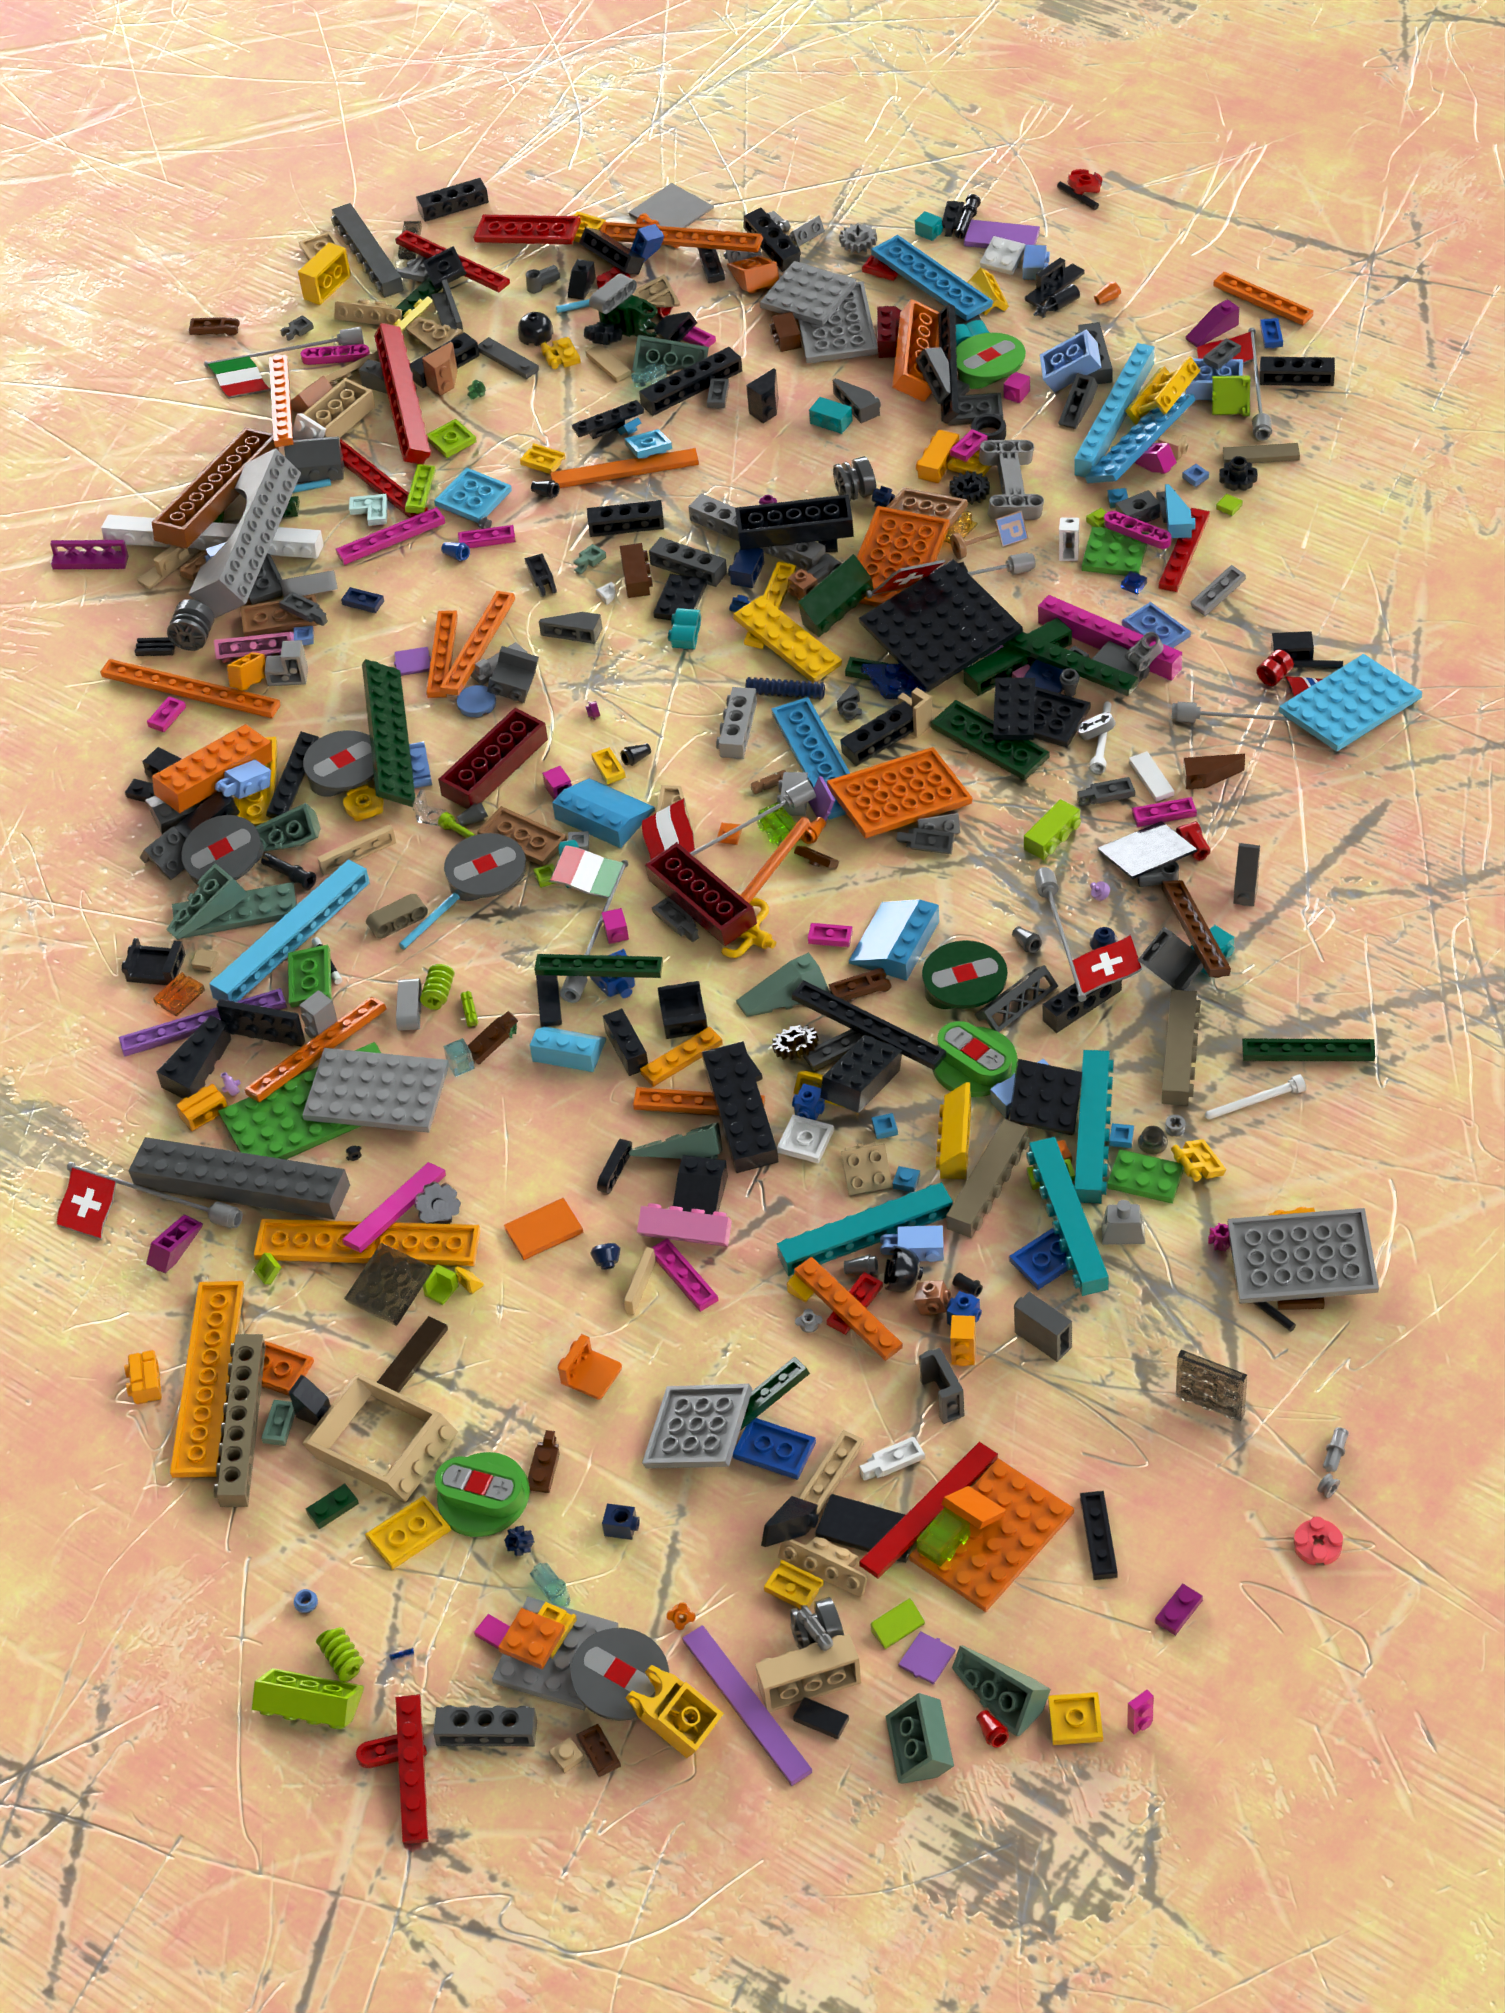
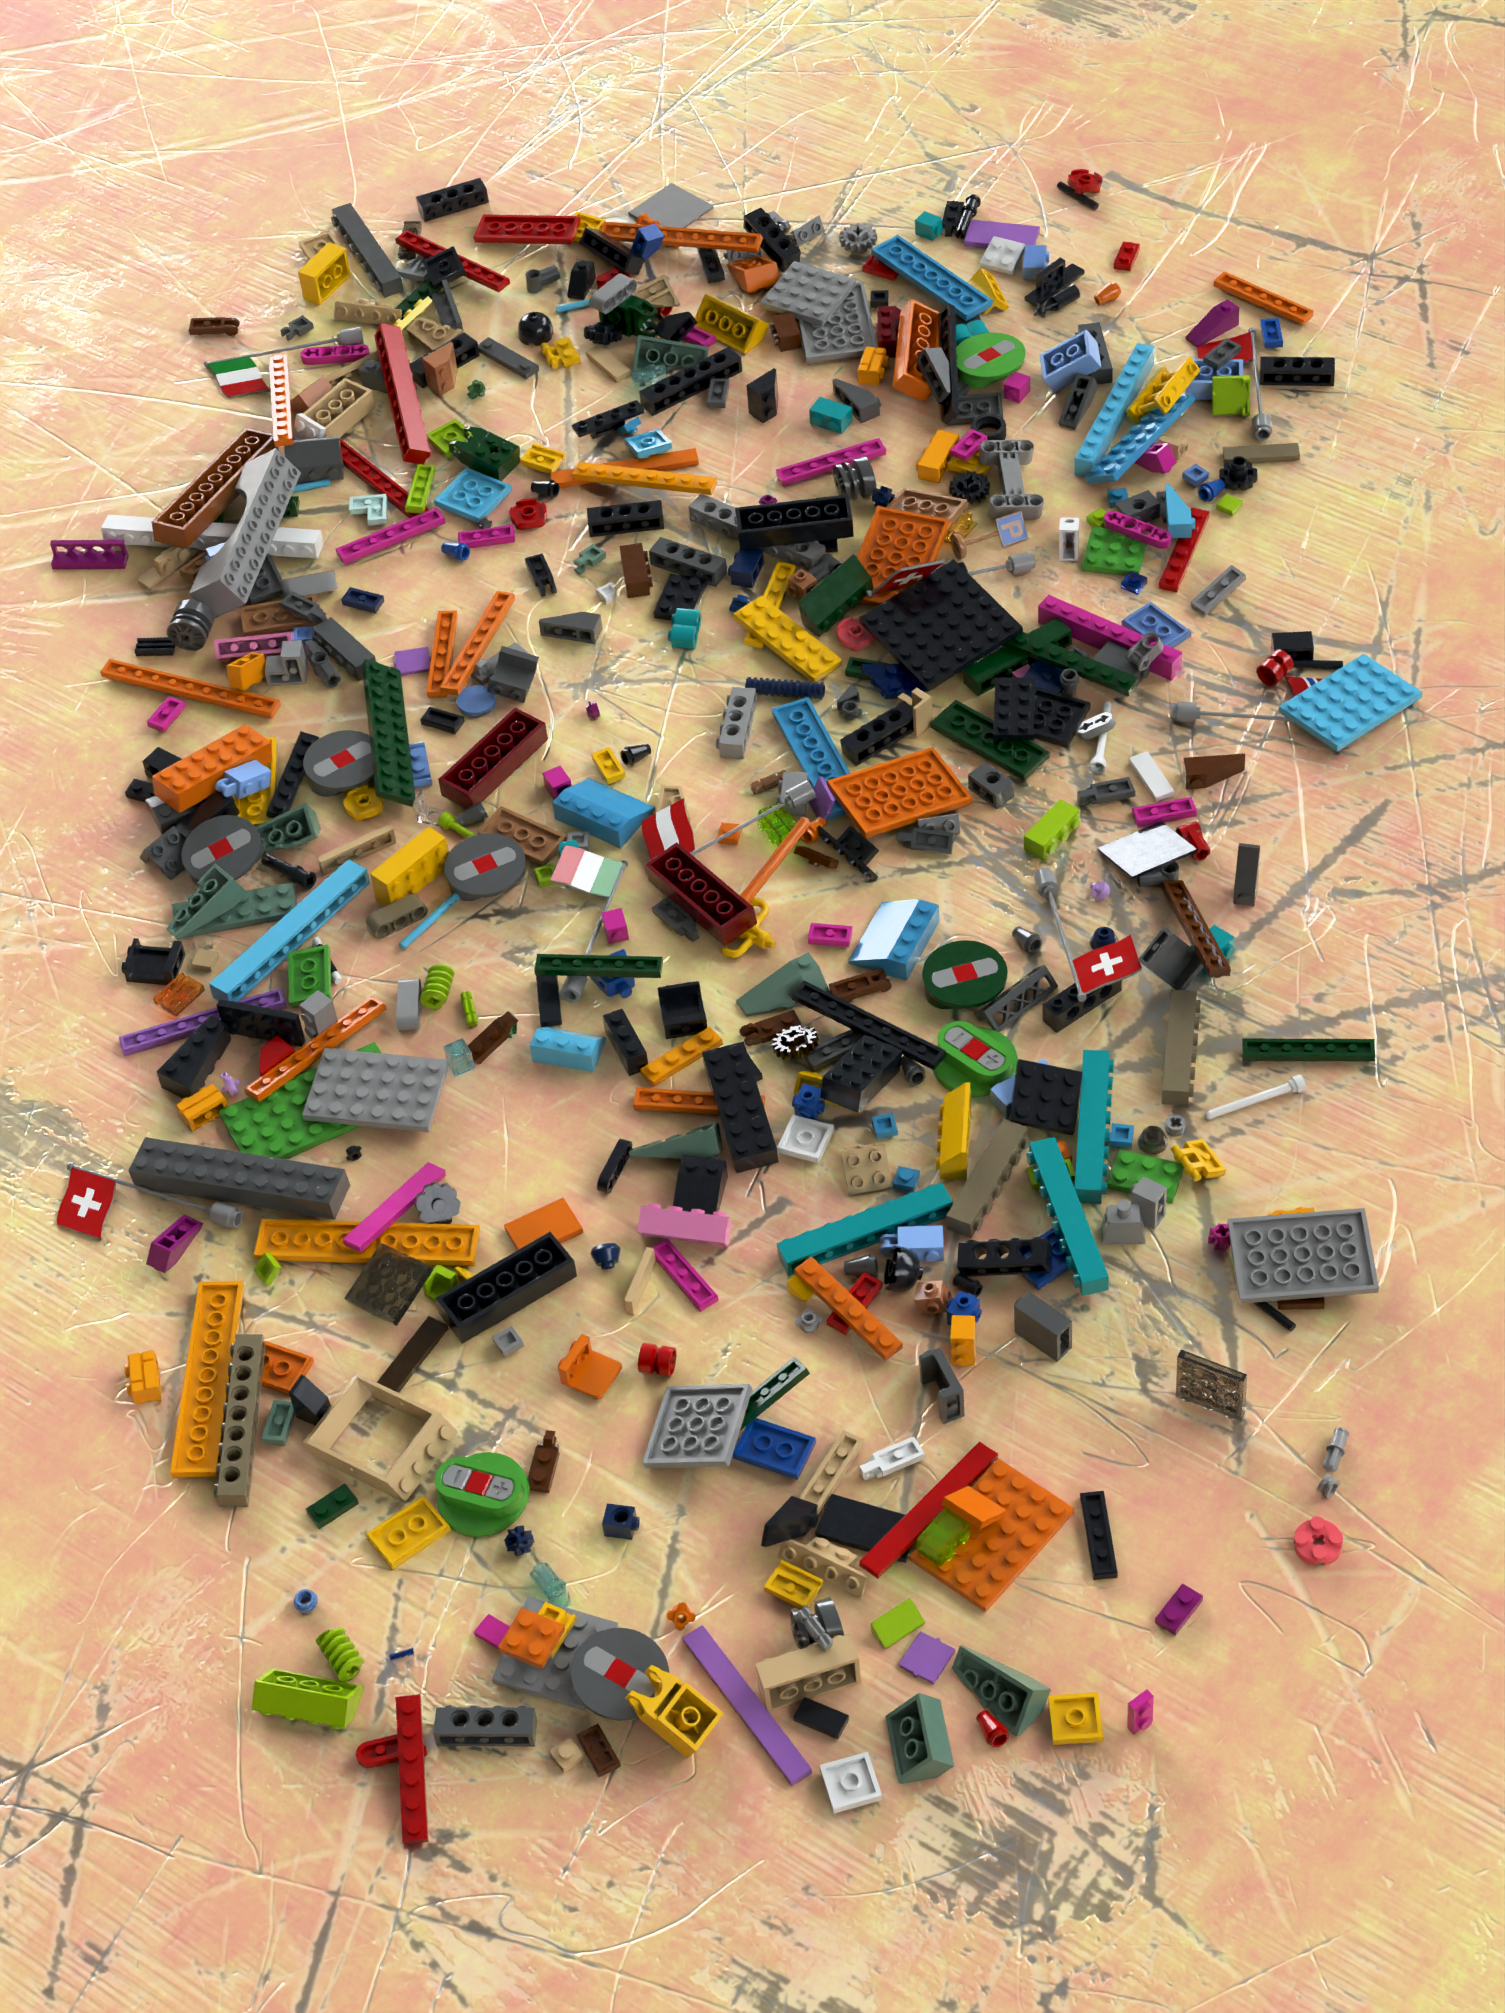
(273, 1053): none -> red slope
(321, 664): none -> dark grey piece
(342, 647): none -> dark grey brick
(410, 867): none -> yellow brick
(442, 720): none -> black tile
(486, 453): none -> dark green brick
(506, 1287): none -> black brick
(507, 1341): none -> light grey plate
(522, 520): none -> red plate
(644, 478): none -> light orange plate
(656, 1359): none -> red wheel
(730, 324): none -> yellow slope
(767, 1029): none -> reddish brown hinge
(825, 463): none -> dark pink plate
(849, 639): none -> coral plate
(850, 1782): none -> white plate
(855, 846): none -> black bracket
(872, 366): none -> light orange brick
(879, 298): none -> black plate
(912, 1071): none -> dark grey cone
(991, 785): none -> dark grey brick
(992, 1264): none -> black brick
(1126, 256): none -> red plate
(1152, 1201): none -> light grey brick
(1210, 490): none -> blue cone

